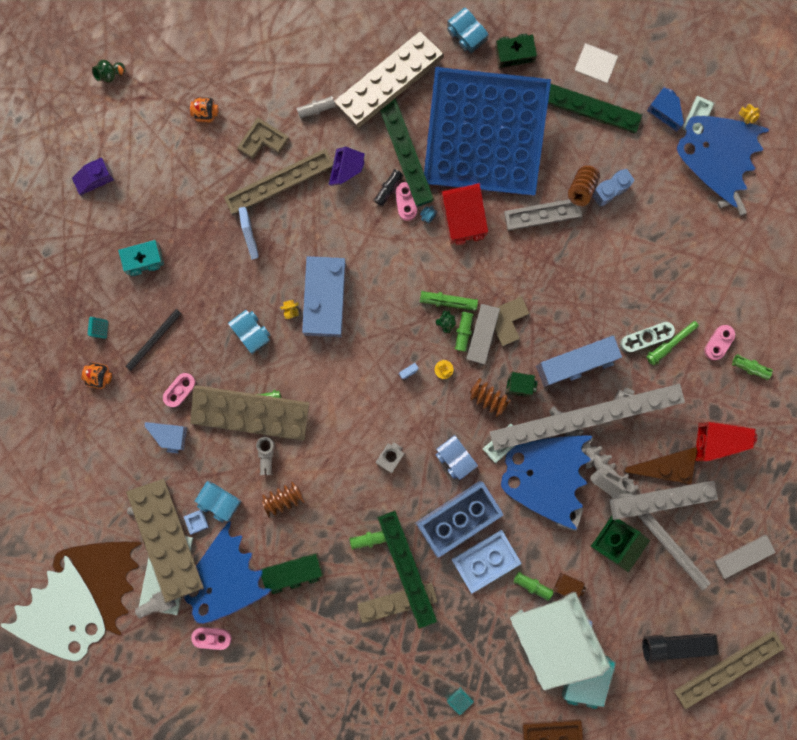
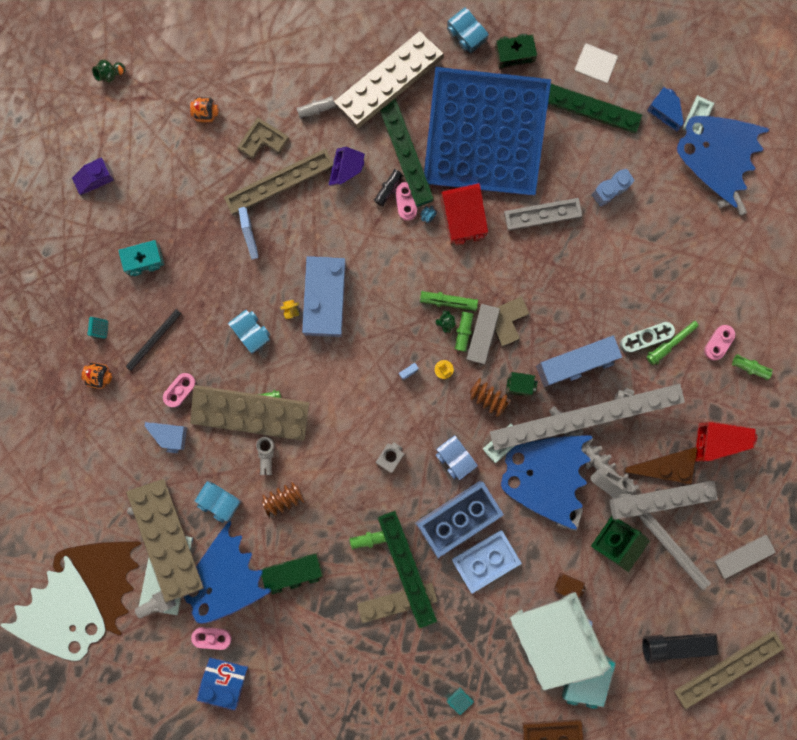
(196, 522): light blue tile -> none
(222, 683): none -> blue slope
(533, 586): bright green pin -> none
(583, 185): dark orange piece -> none
(750, 114): yellow plate -> none

